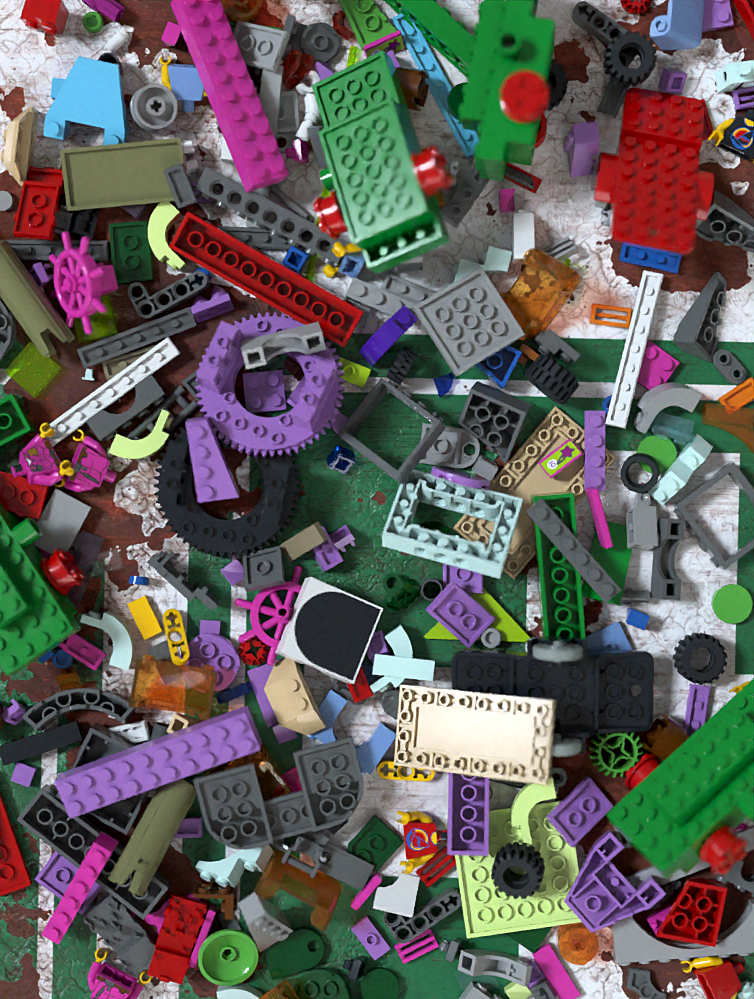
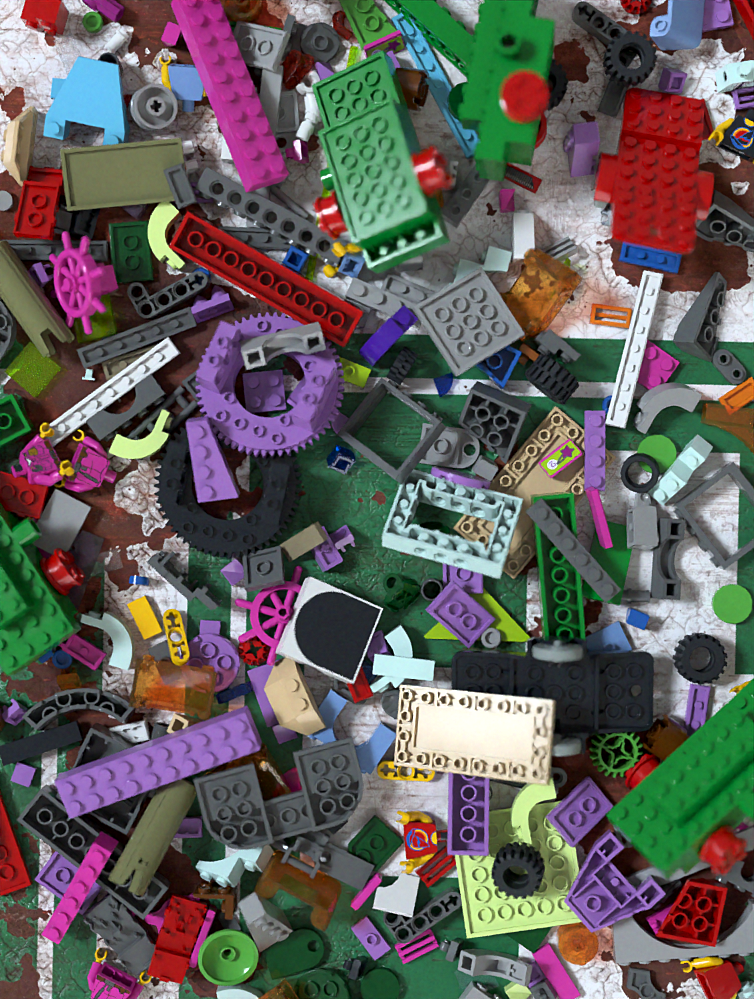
(317, 146): dark grey tile -> none
(672, 426): clear light blue bracket -> none

